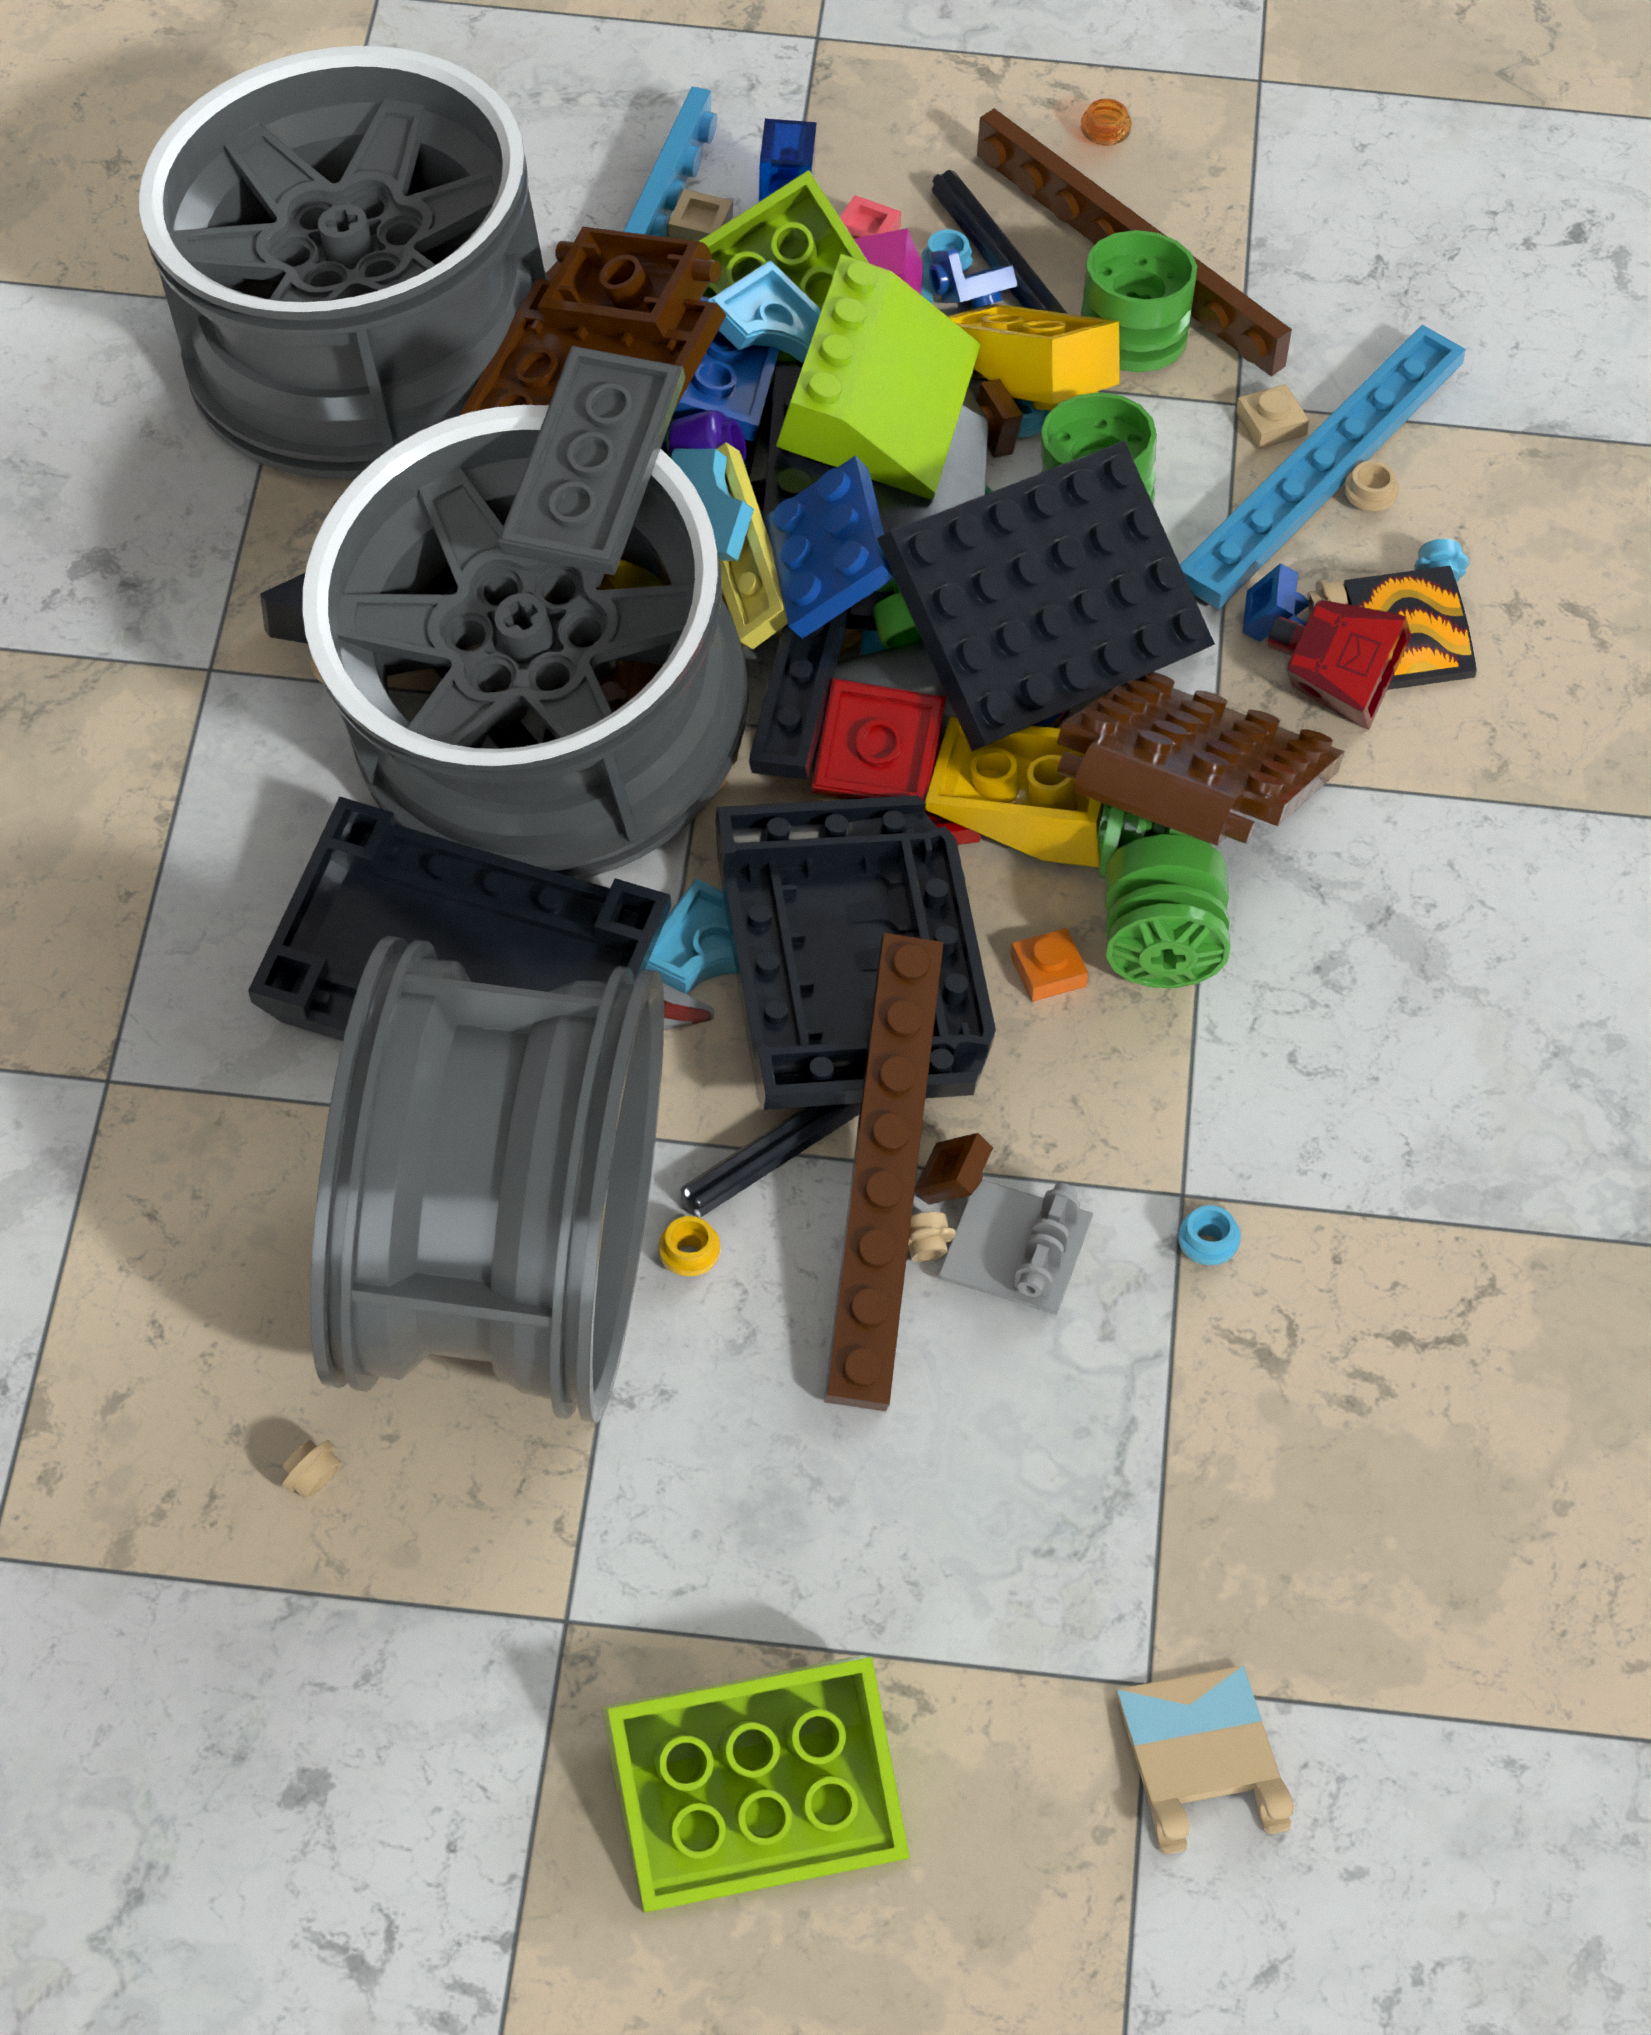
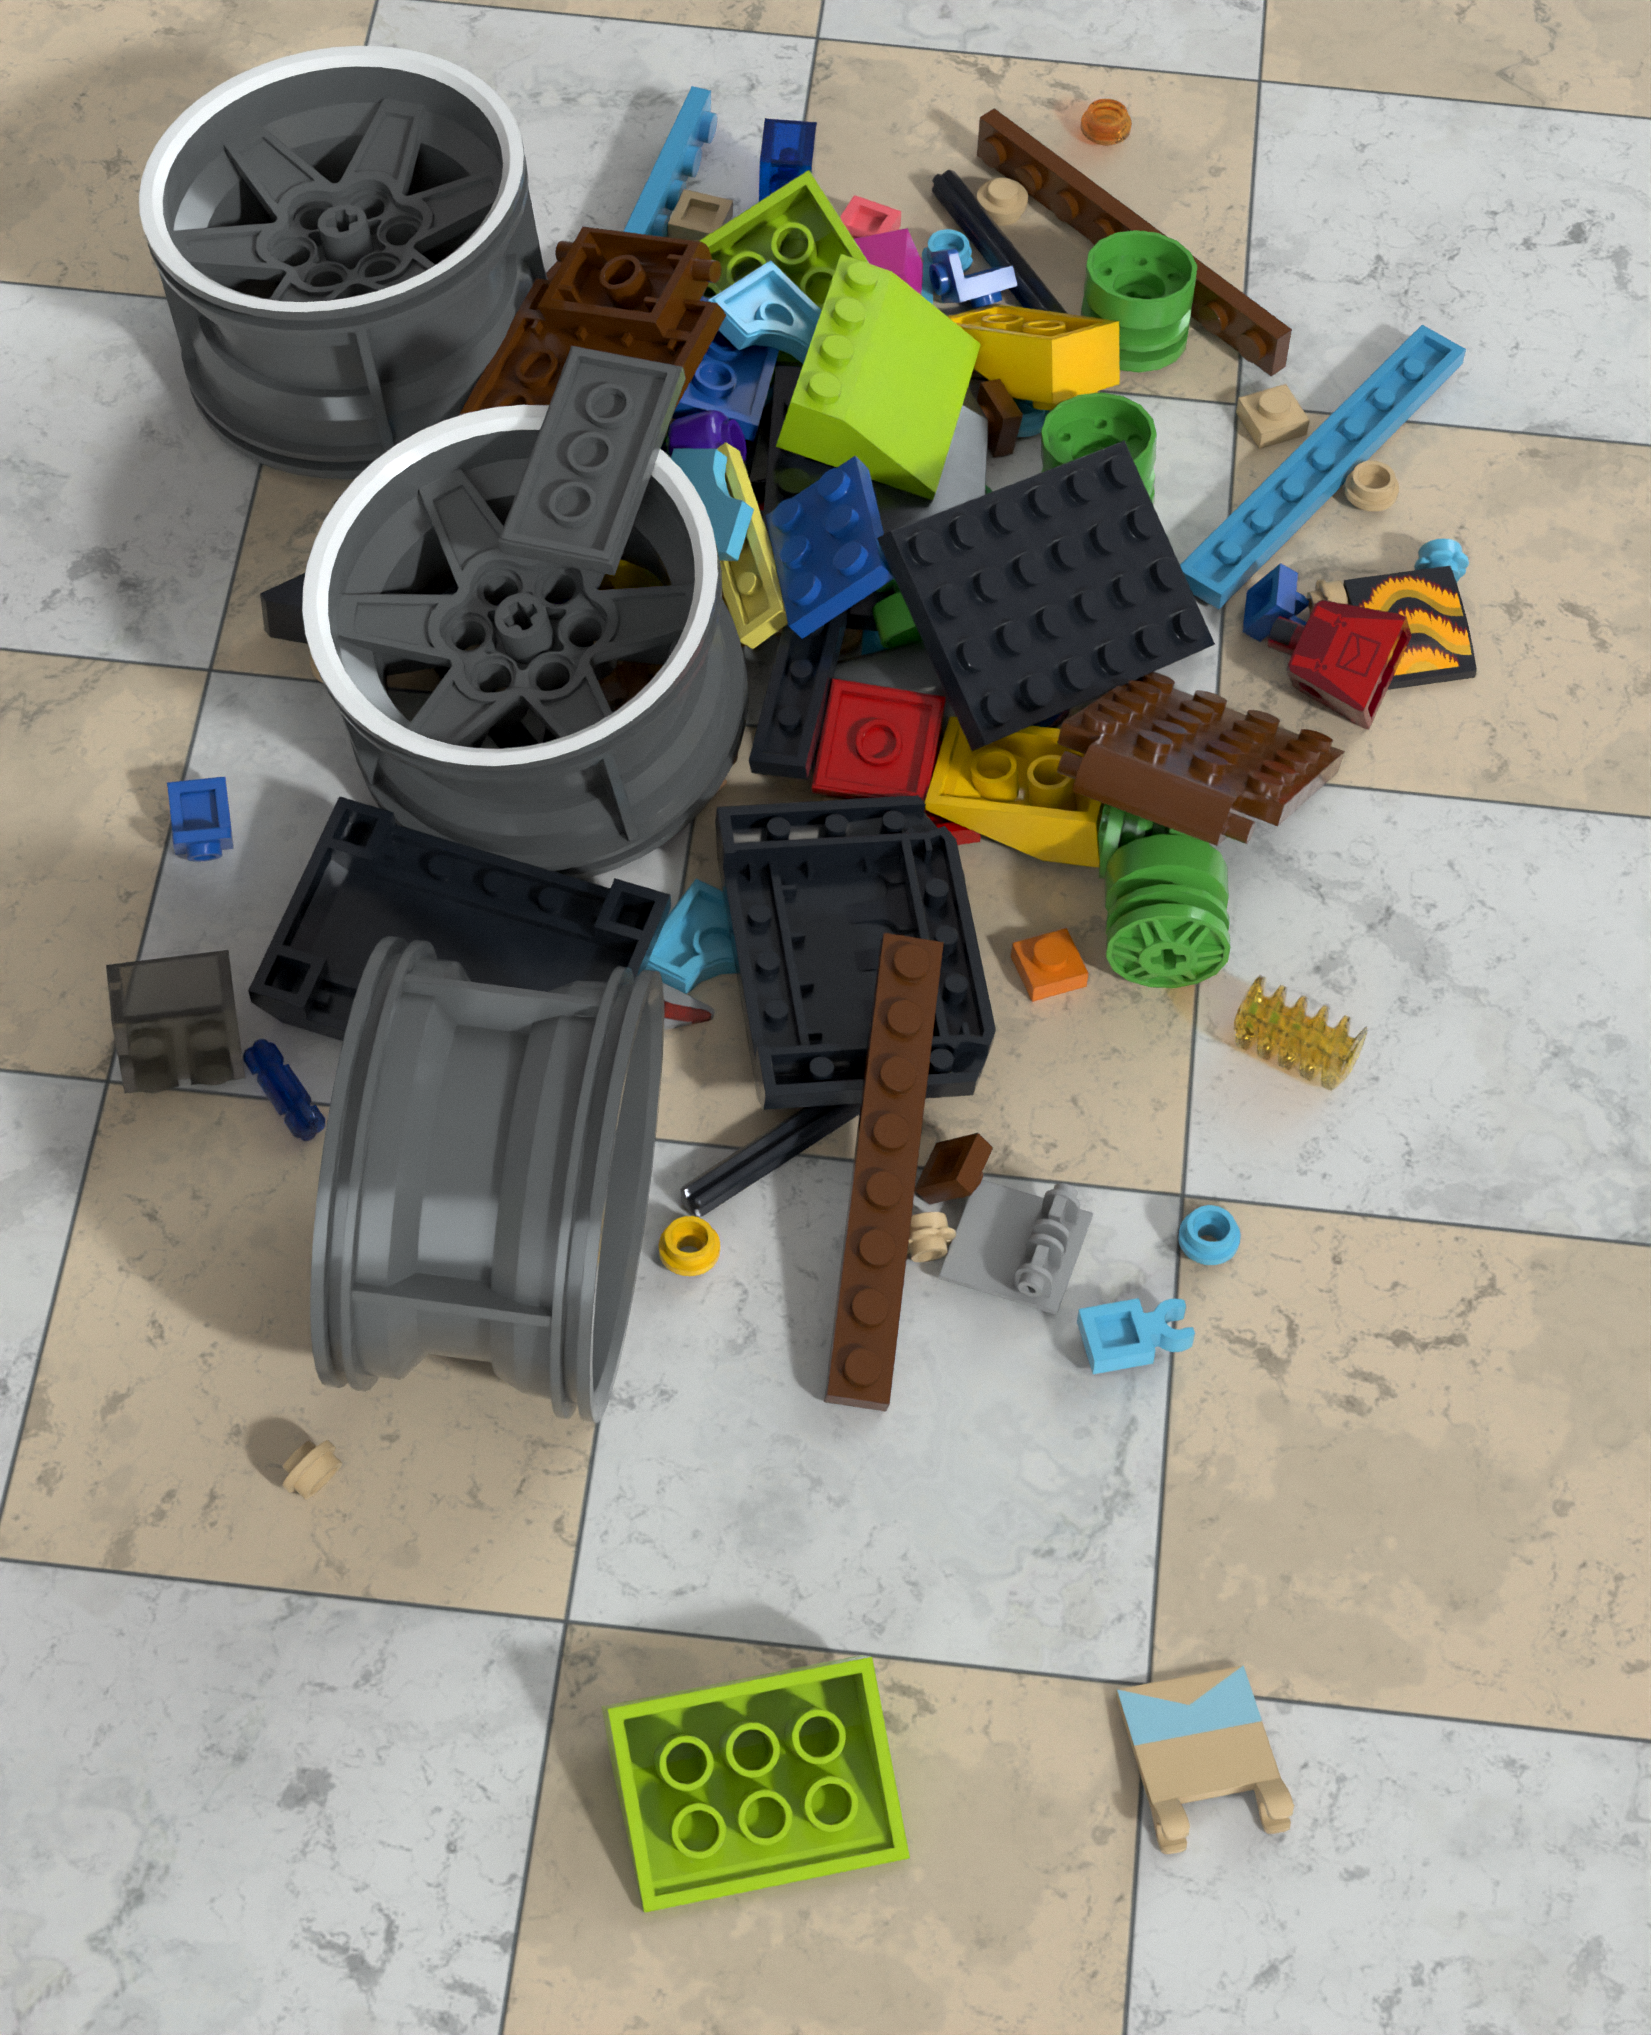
(175, 1021): none -> clear smoke piece
(200, 818): none -> blue bracket
(284, 1089): none -> clear blue axle
(1003, 200): none -> tan plate
(1126, 1337): none -> medium azure plate
(1296, 1035): none -> clear yellow piece

